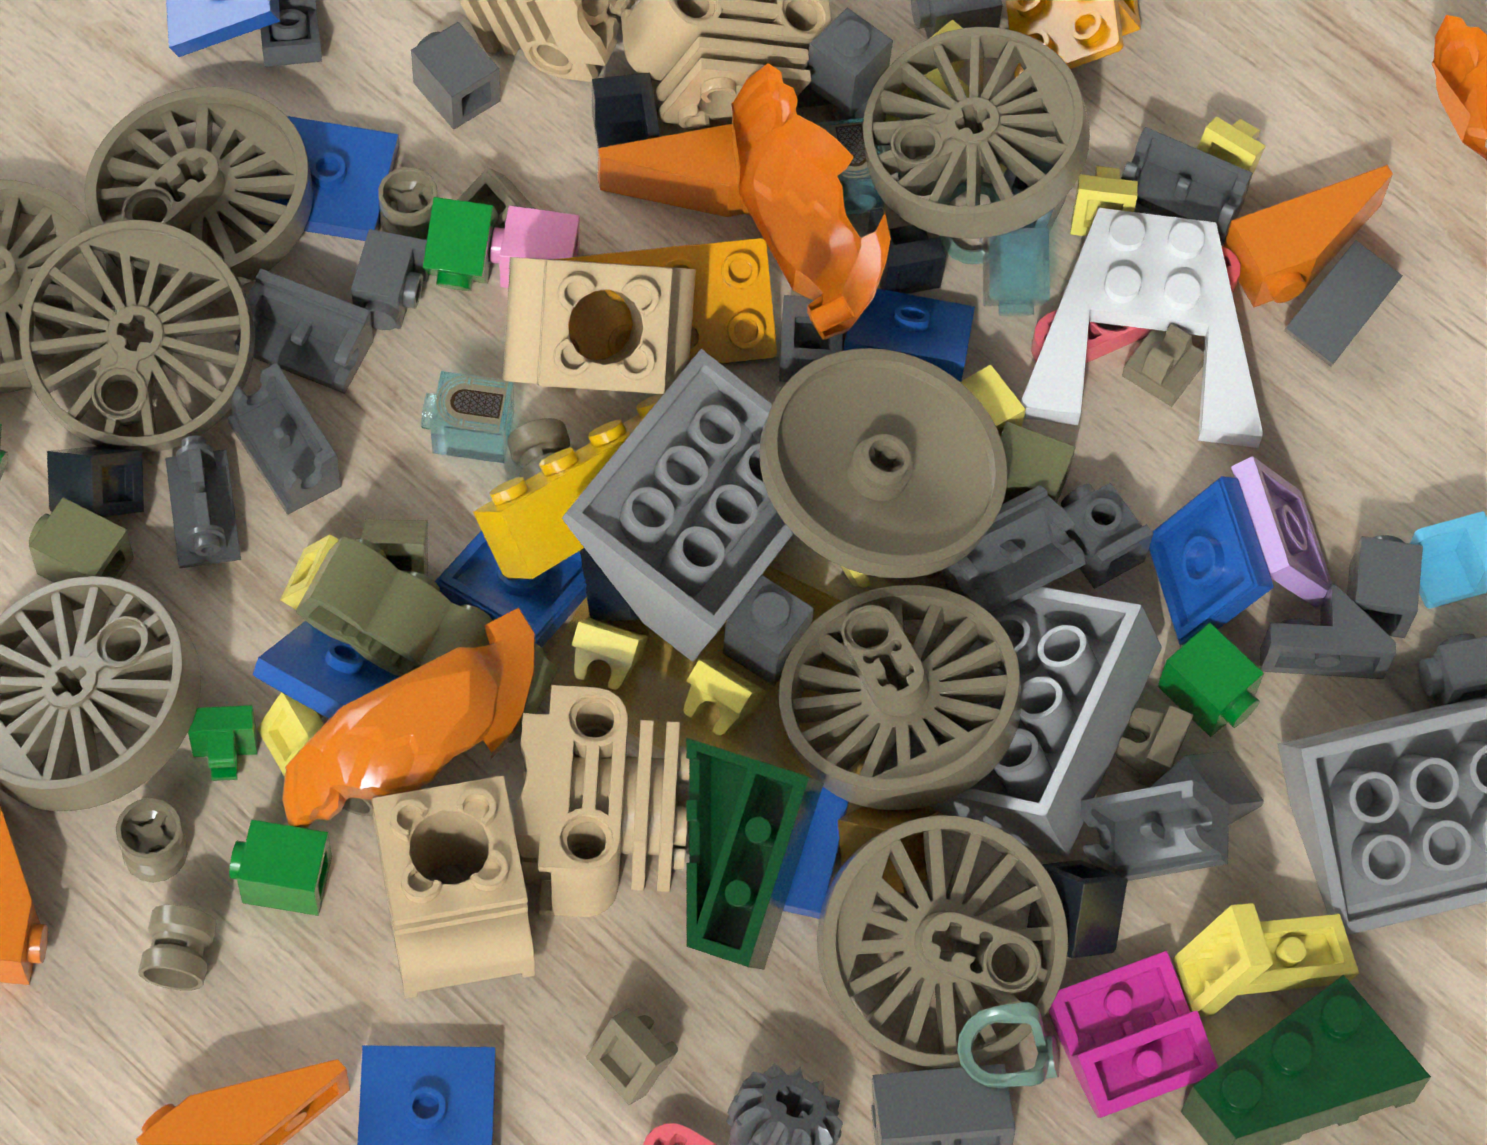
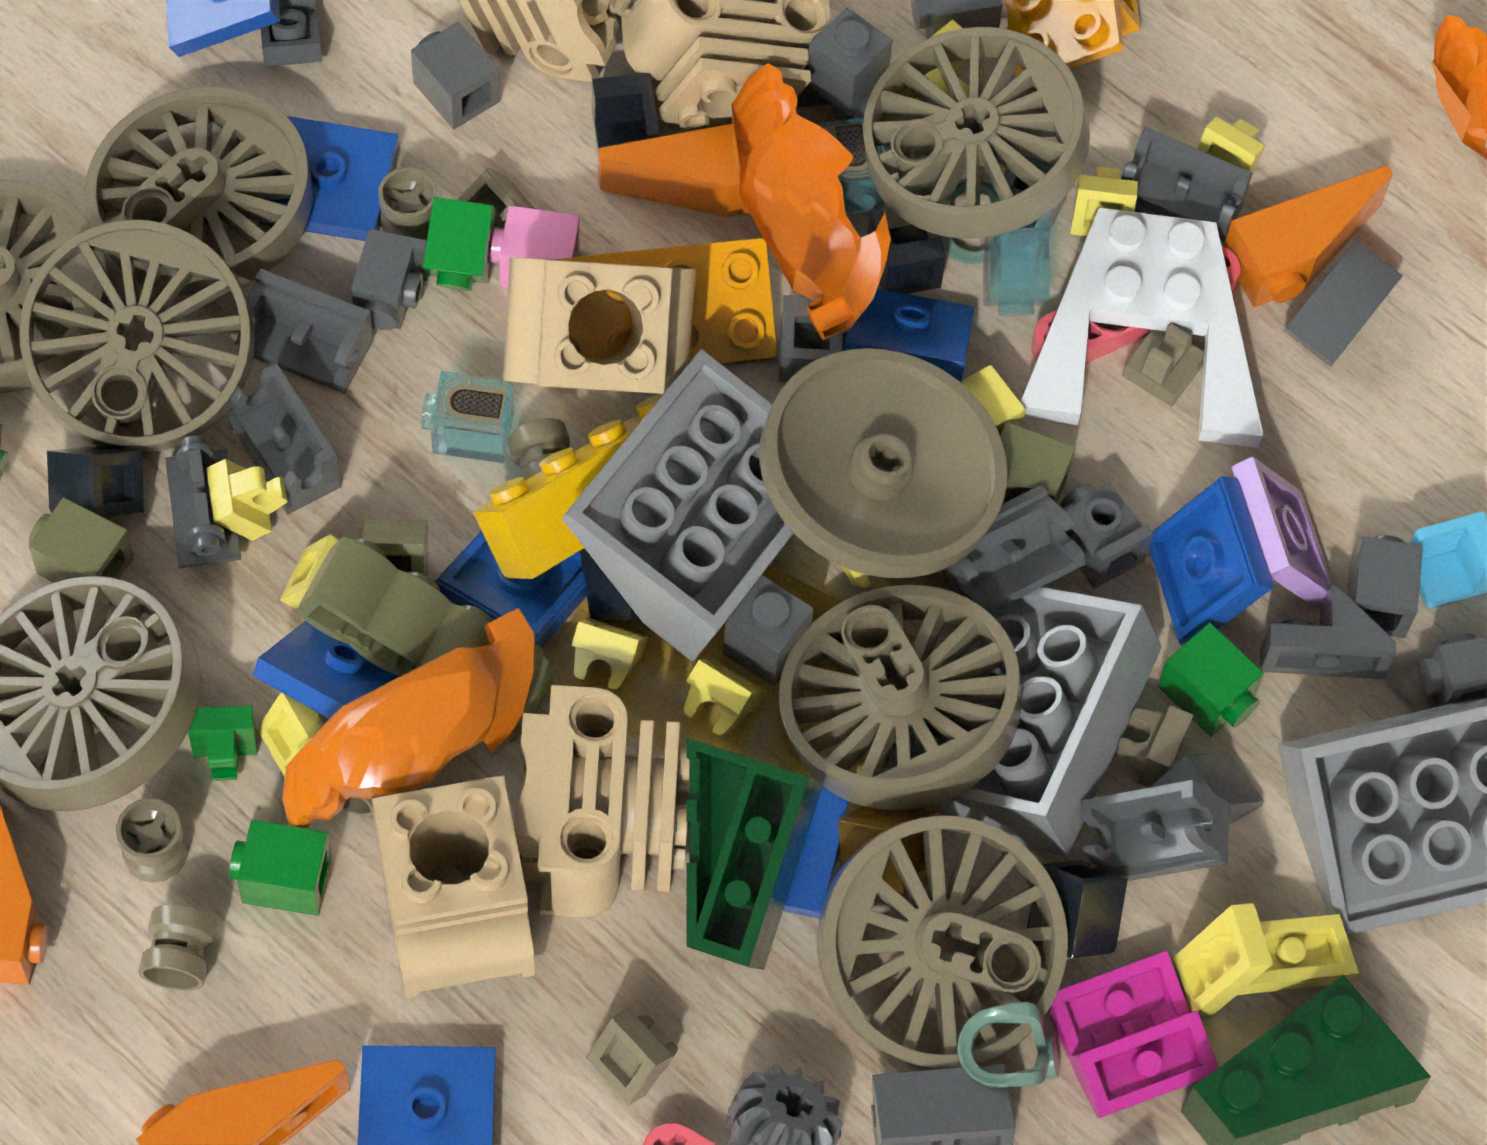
(244, 498): none -> light yellow tile

